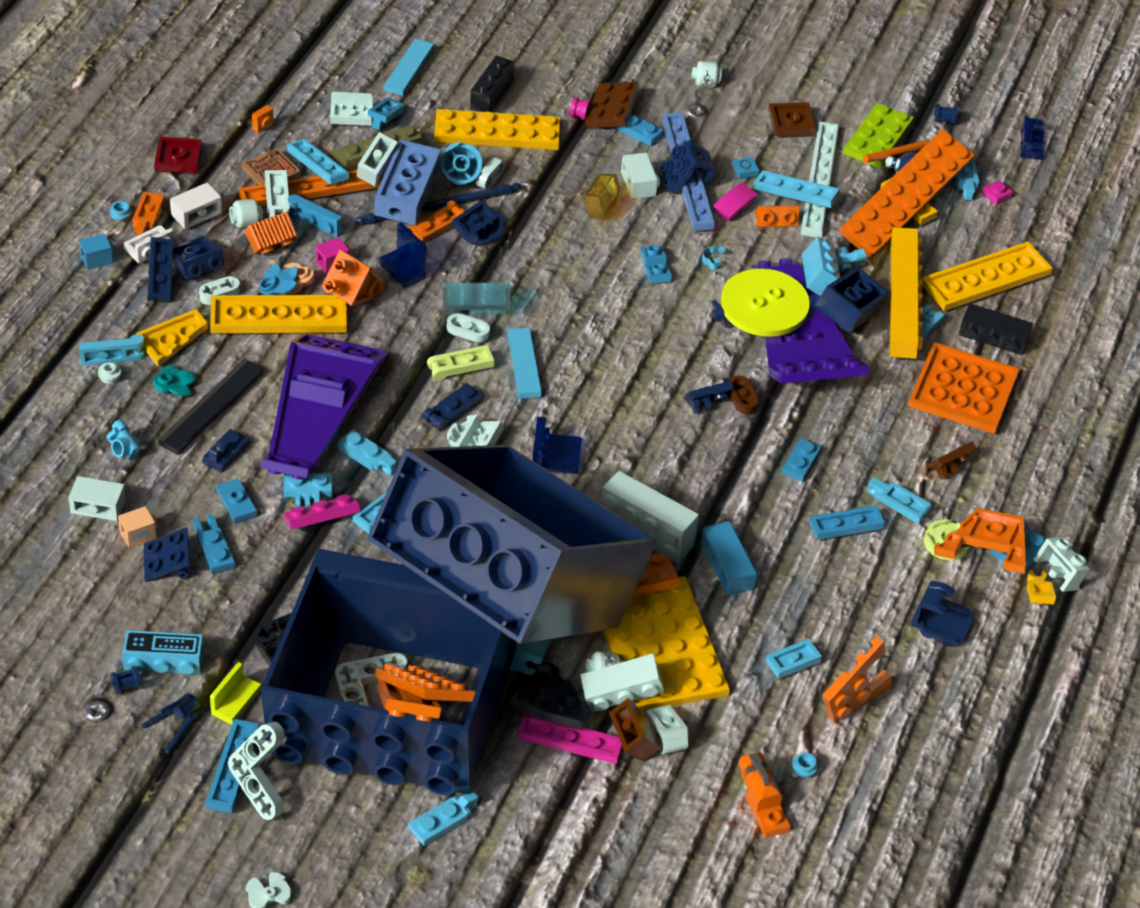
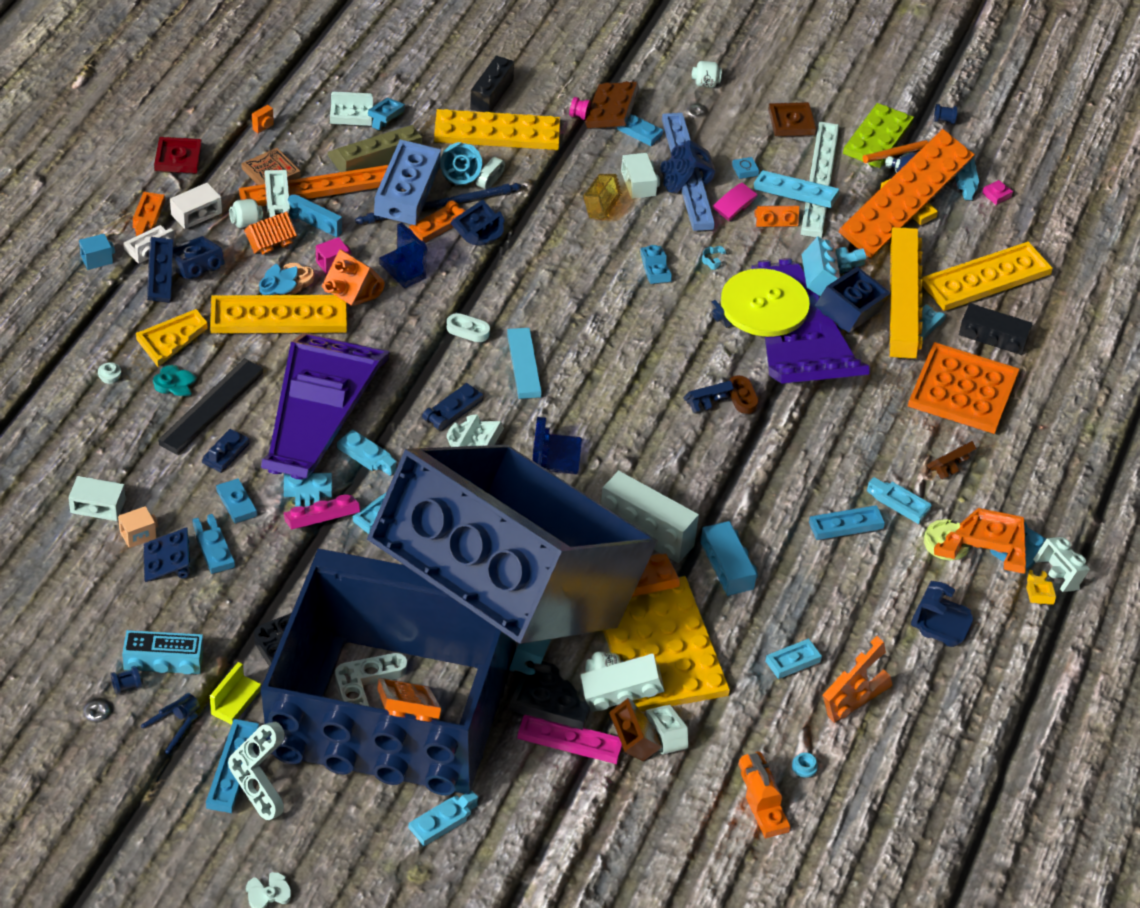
(112, 351): medium azure plate -> none
(120, 210): medium azure plate -> none
(122, 441): medium azure plate -> none
(223, 286): light aqua beam -> none
(317, 161): medium azure tile -> none
(376, 159): light aqua brick -> none
(408, 67): medium azure tile -> none
(424, 683): orange plate -> none
(460, 362): yellowish green plate -> none
(475, 297): clear light blue slope -> none
(801, 459): dark azure plate -> none
(1032, 139): clear blue hinge -> none

